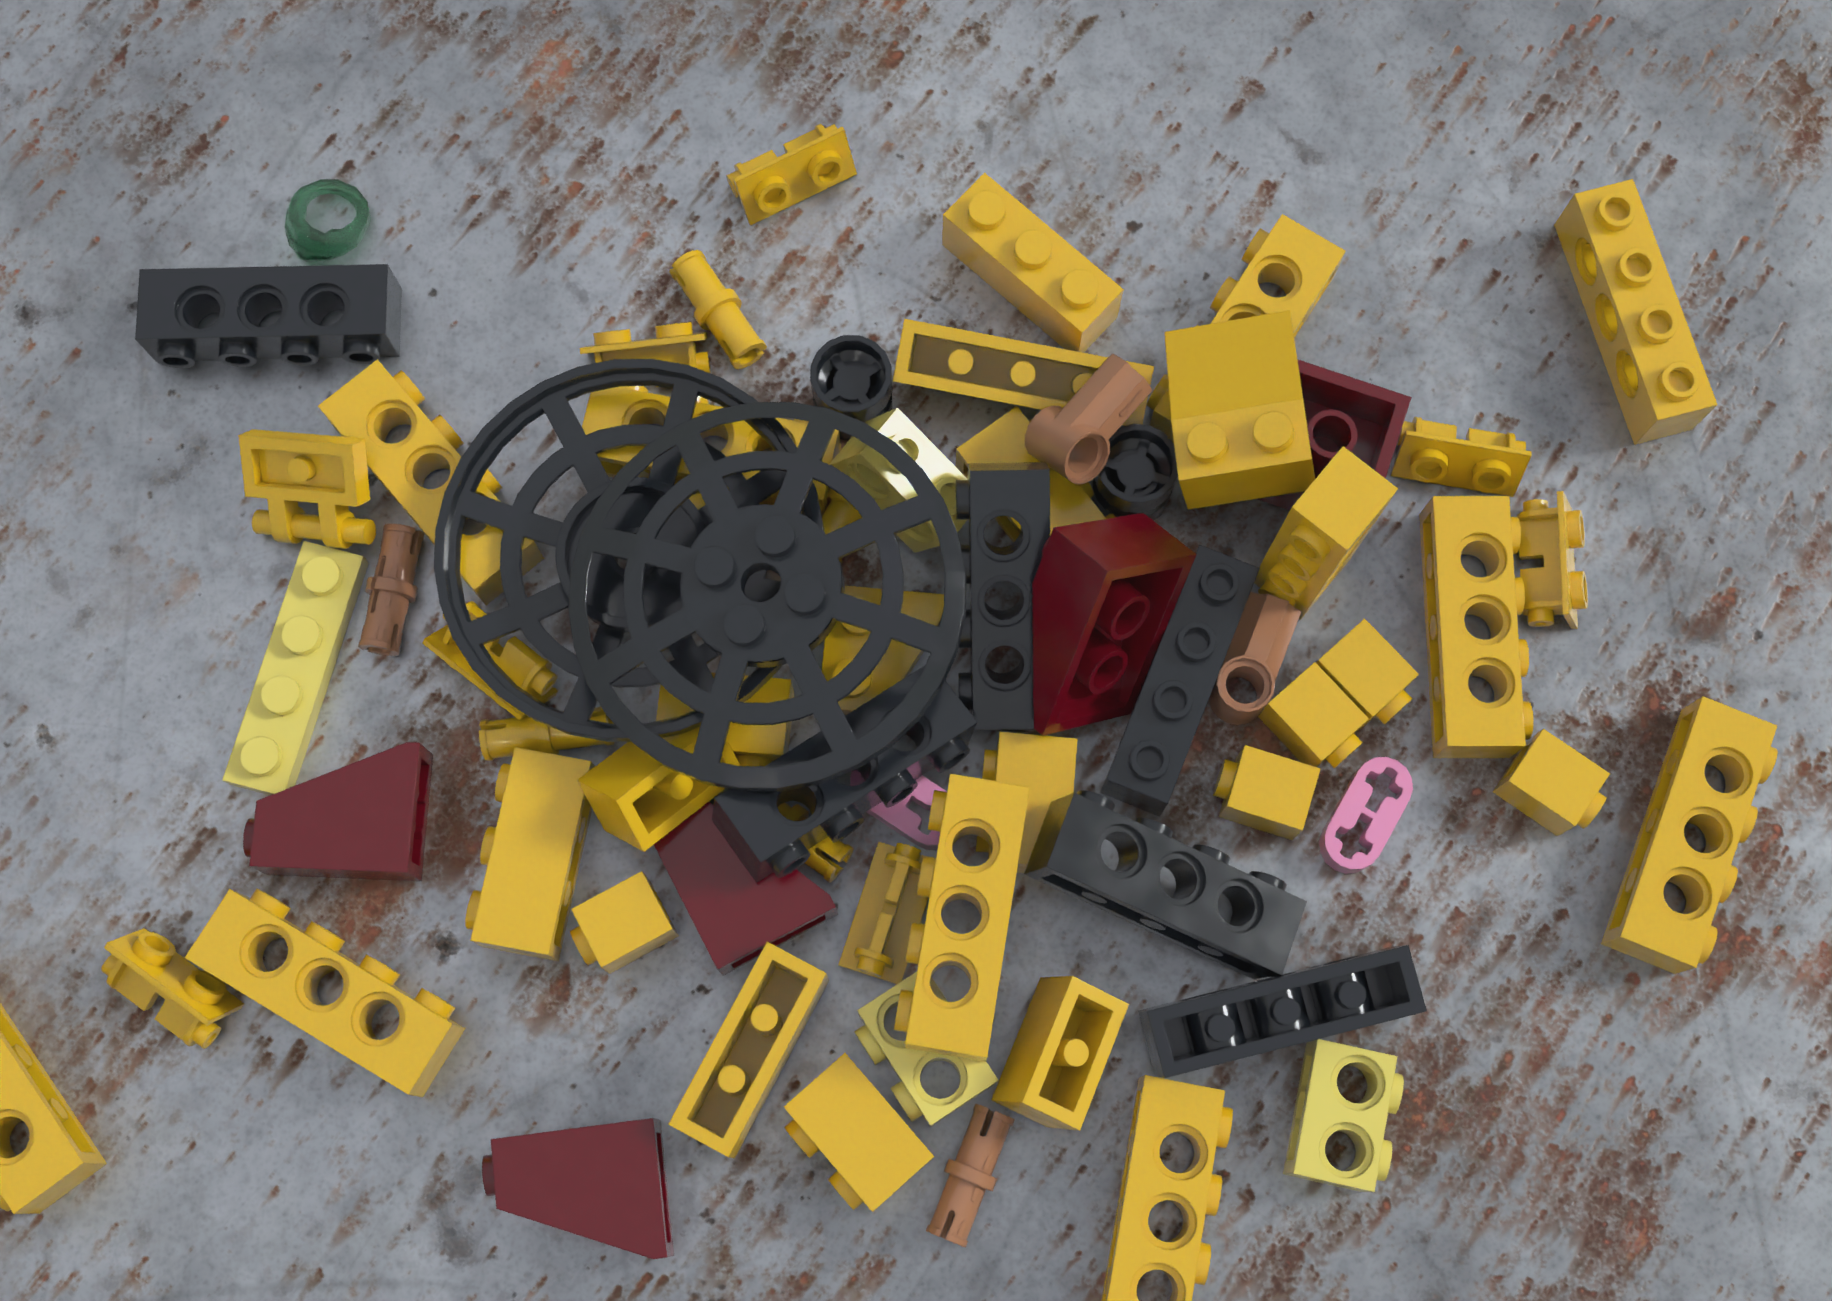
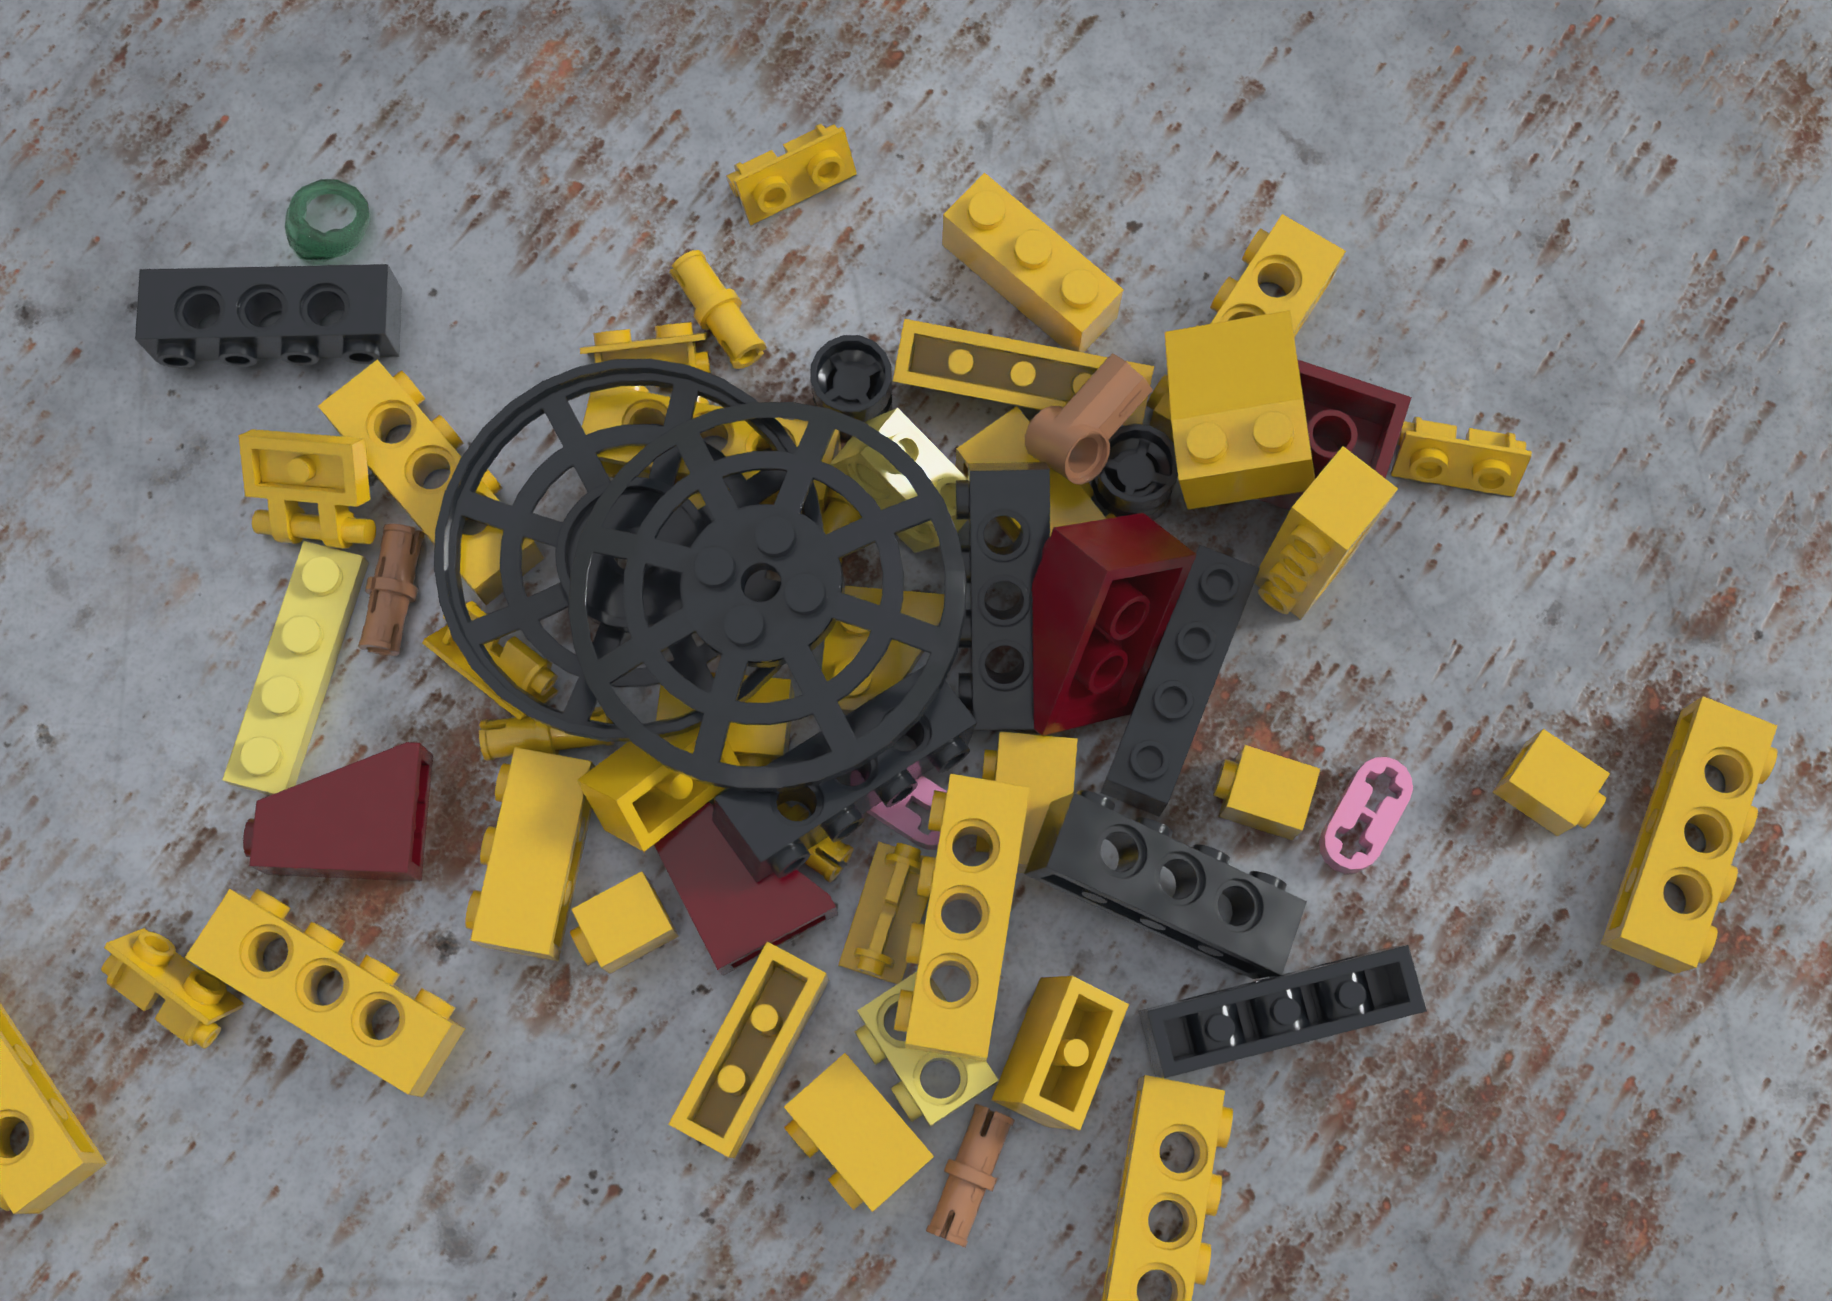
(588, 1182): dark red slope -> none
(1255, 656): nougat piece -> none
(1315, 719): yellow brick -> none
(1323, 1110): light yellow brick -> none
(1369, 672): yellow brick -> none
(1458, 720): yellow brick -> none
(1556, 586): yellow hinge -> none
(1634, 312): yellow brick -> none

